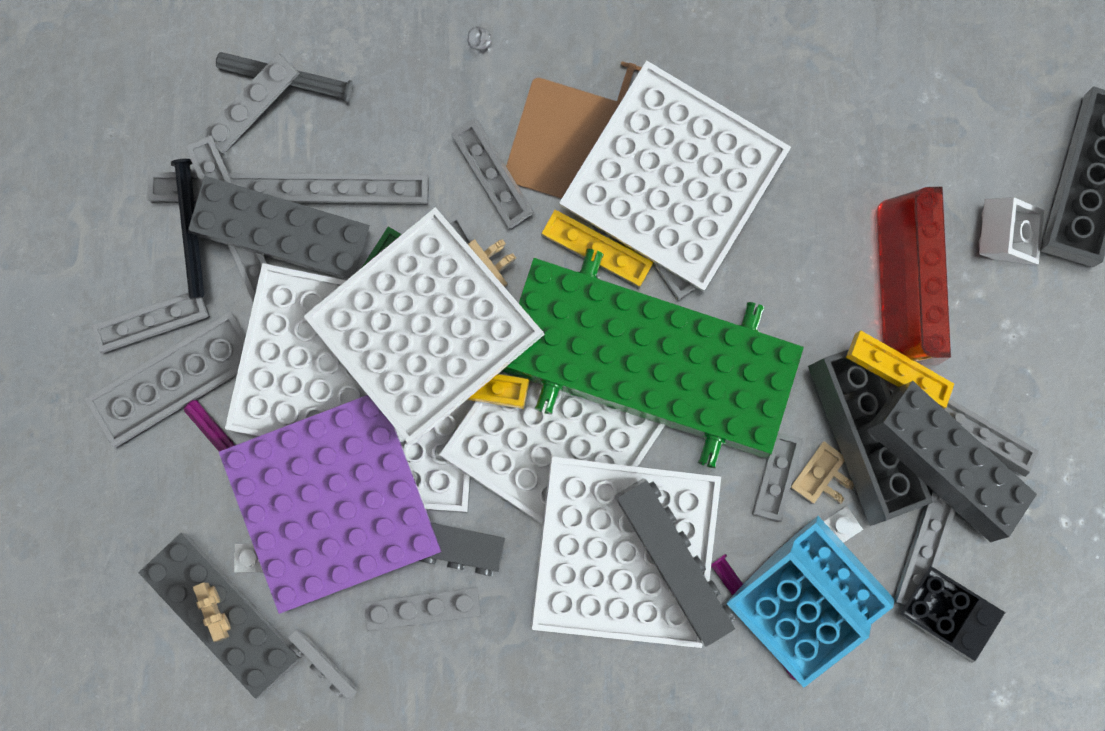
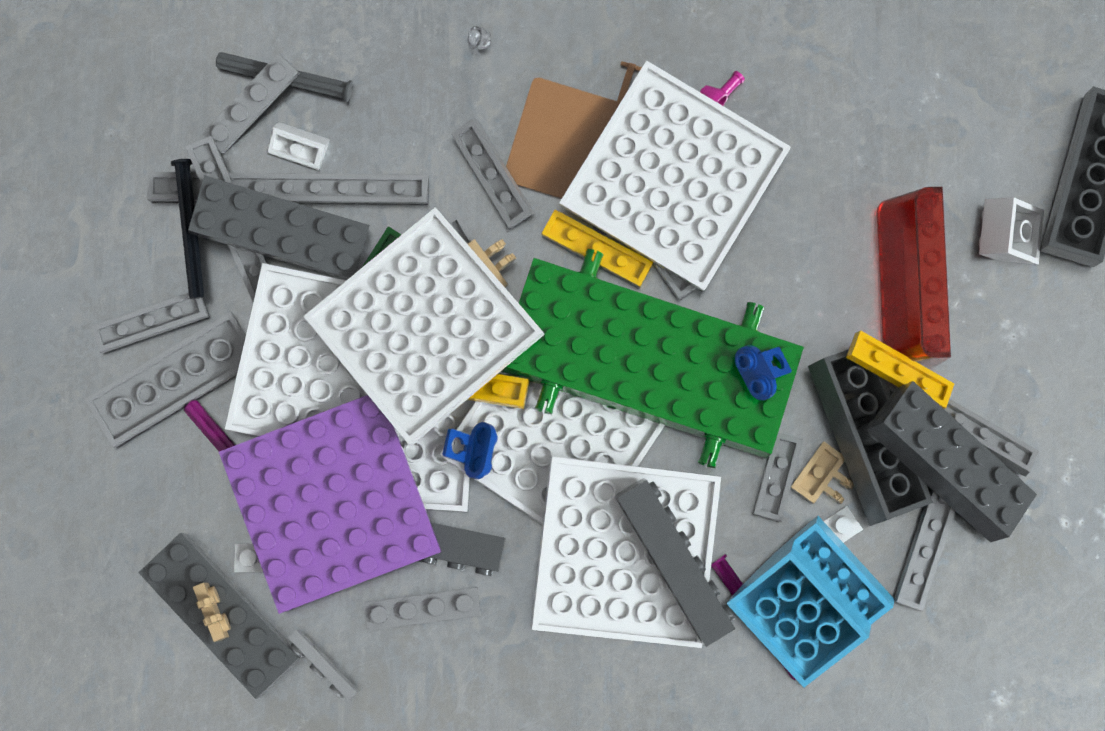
(297, 145): none -> white slope
(476, 451): none -> blue bracket
(721, 95): none -> dark pink bar
(759, 371): none -> blue bracket
(952, 614): black slope -> none

